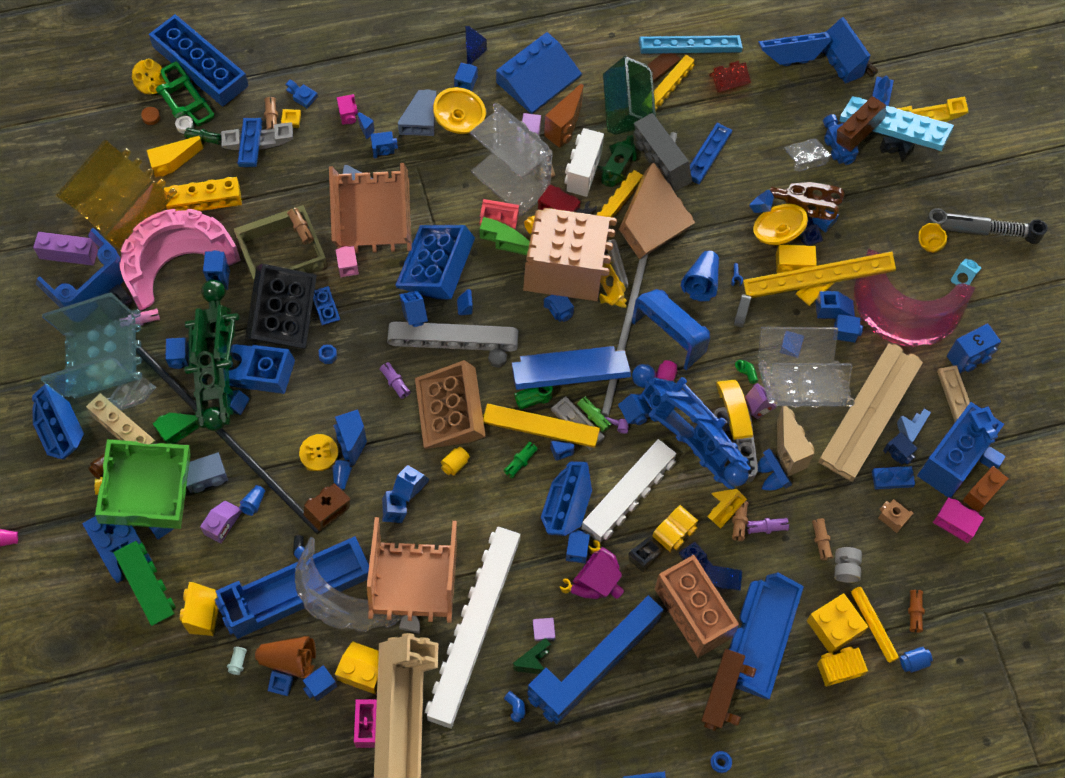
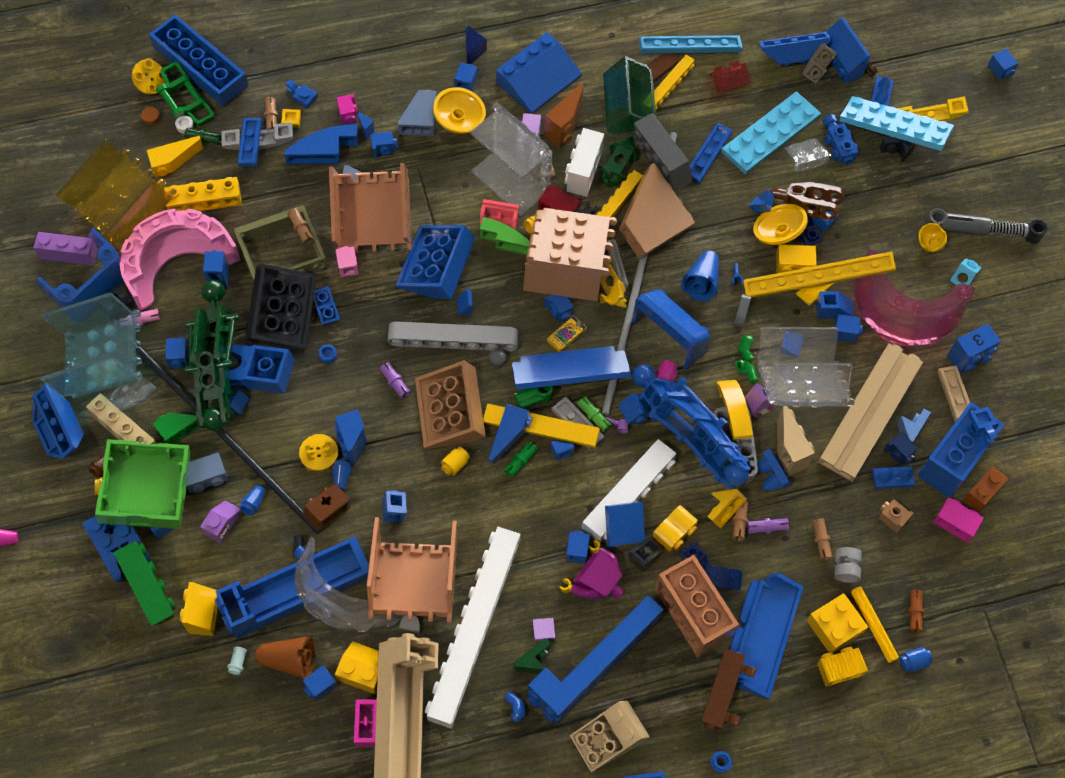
(280, 682): blue slope -> none
(322, 146): none -> blue slope
(409, 483): blue slope -> none
(413, 308): blue brick -> none
(511, 428): none -> blue slope
(566, 334): none -> tile
(567, 499): blue wedge -> none
(609, 735): none -> tan slope
(624, 523): none -> blue tile
(744, 346): none -> green arm
(770, 132): none -> medium azure plate
(817, 64): none -> dark tan slope
(861, 123): reddish brown brick -> none
(992, 458): slope -> none
(1003, 64): none -> blue brick

